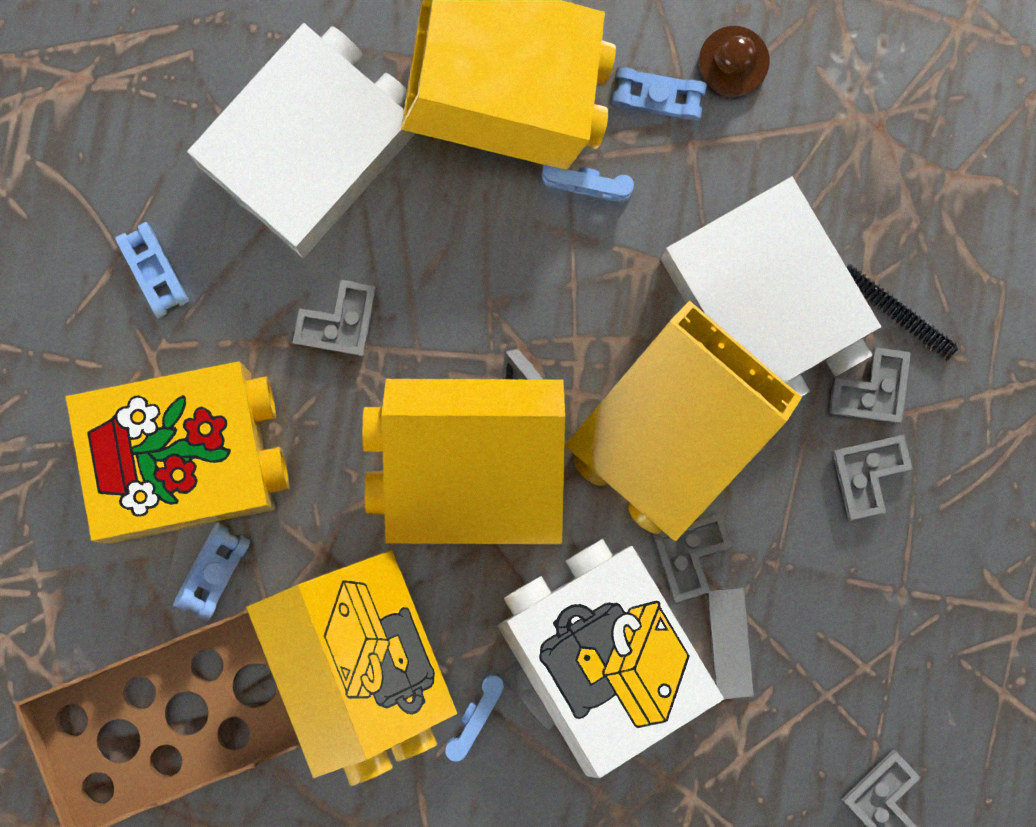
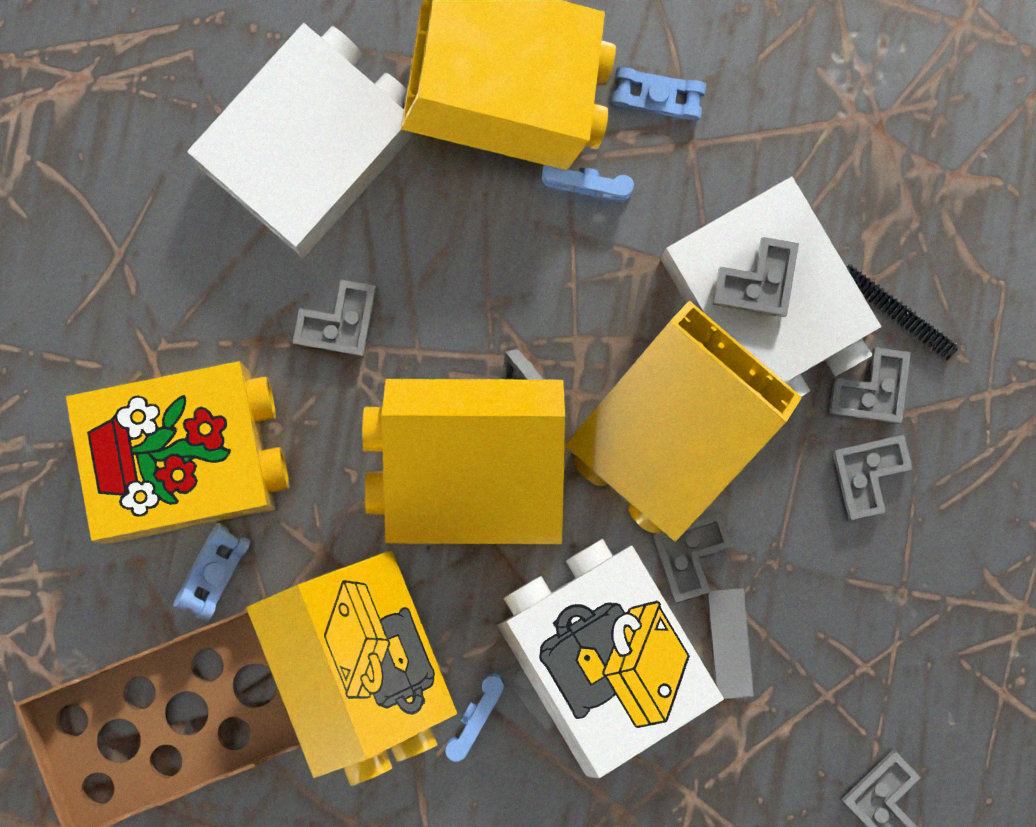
(152, 269): light blue plate -> none
(734, 61): reddish brown plate -> none
(766, 289): none -> light grey plate

